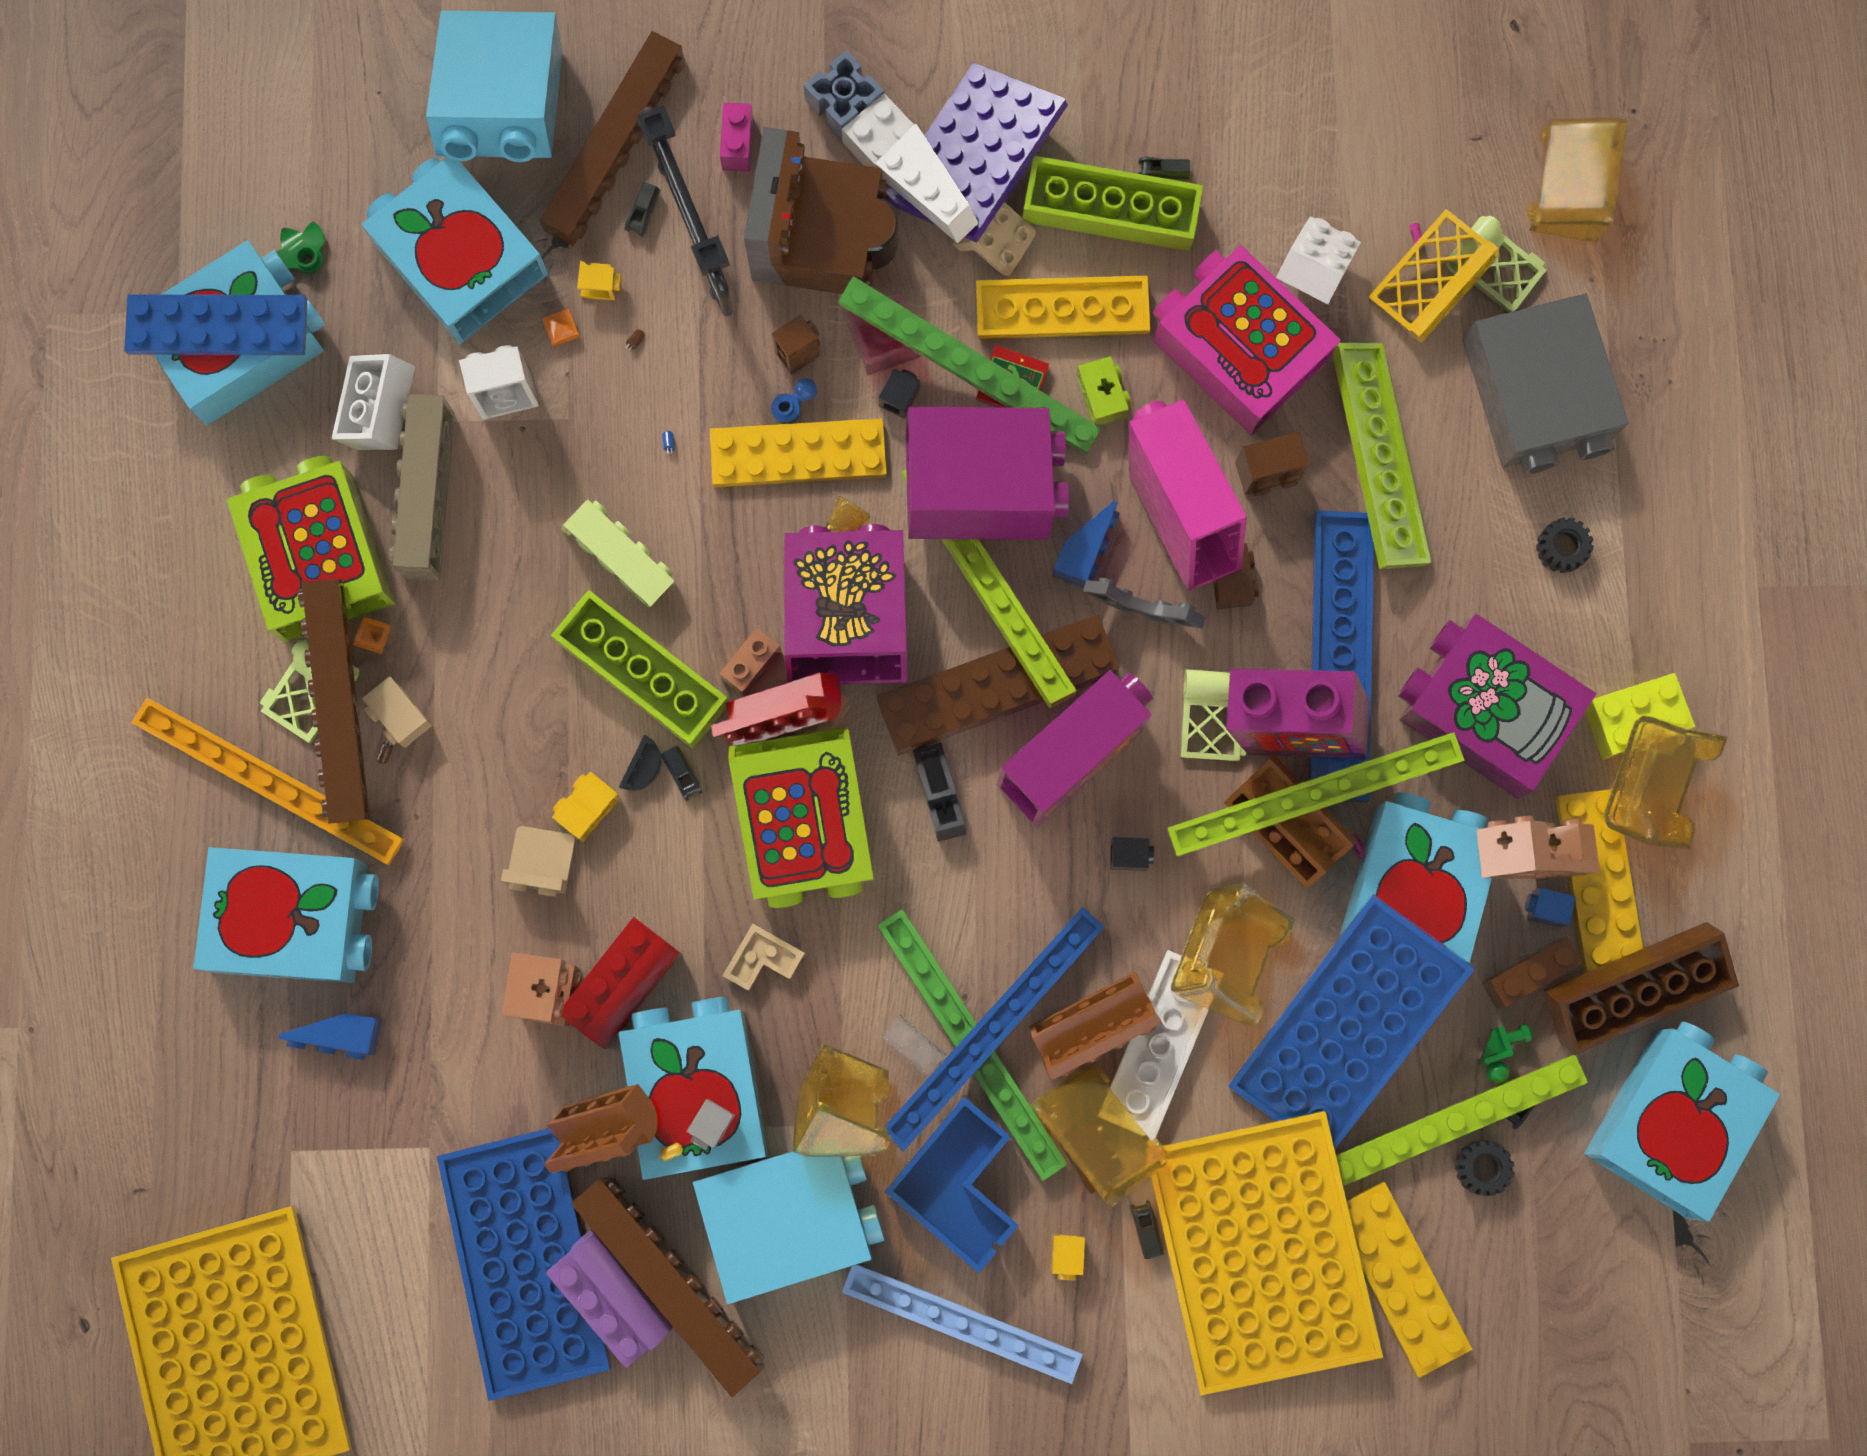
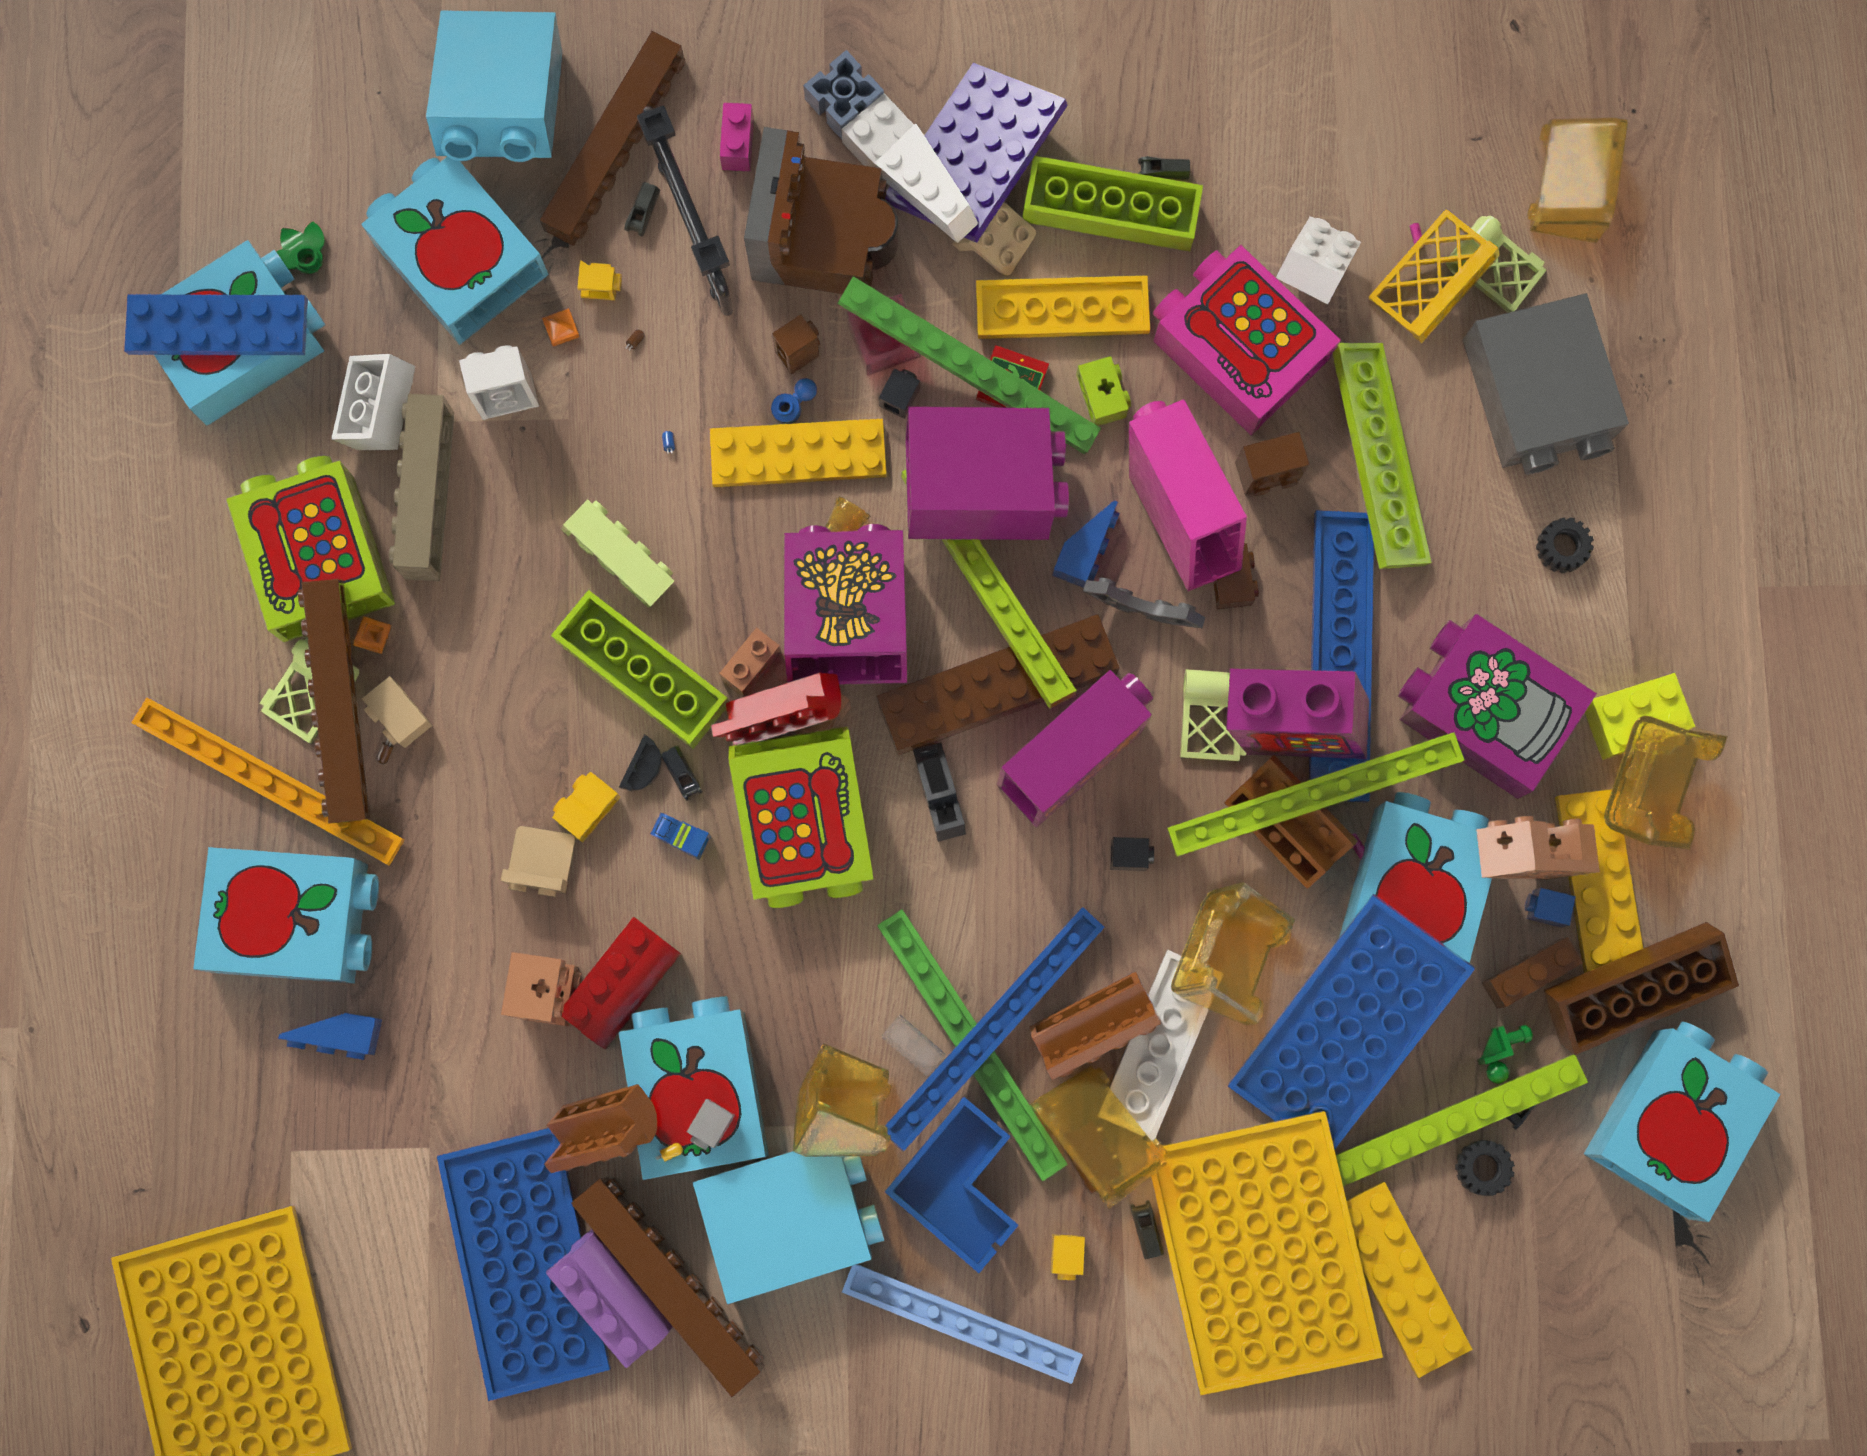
(681, 835): none -> blue leg
(761, 949): tan plate -> none

